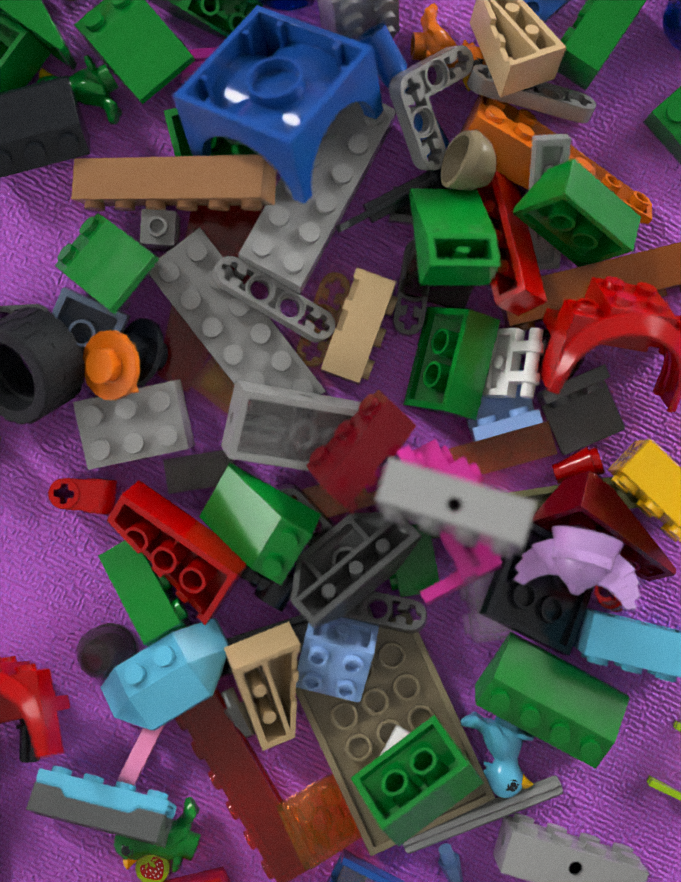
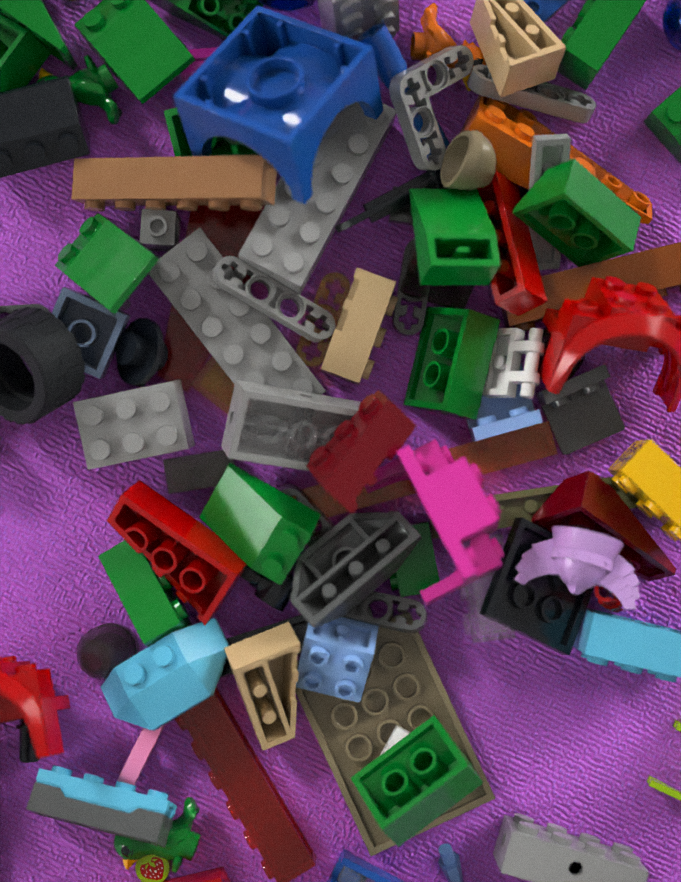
(90, 495): red piece -> none
(111, 365): orange piece -> none
(237, 713): dark grey bar -> none
(318, 821): clear orange plate -> none
(429, 496): light grey brick -> none
(487, 813): light grey axle -> none
(504, 744): medium azure animal -> none
(552, 700): green slope -> none
(578, 463): red cone -> none

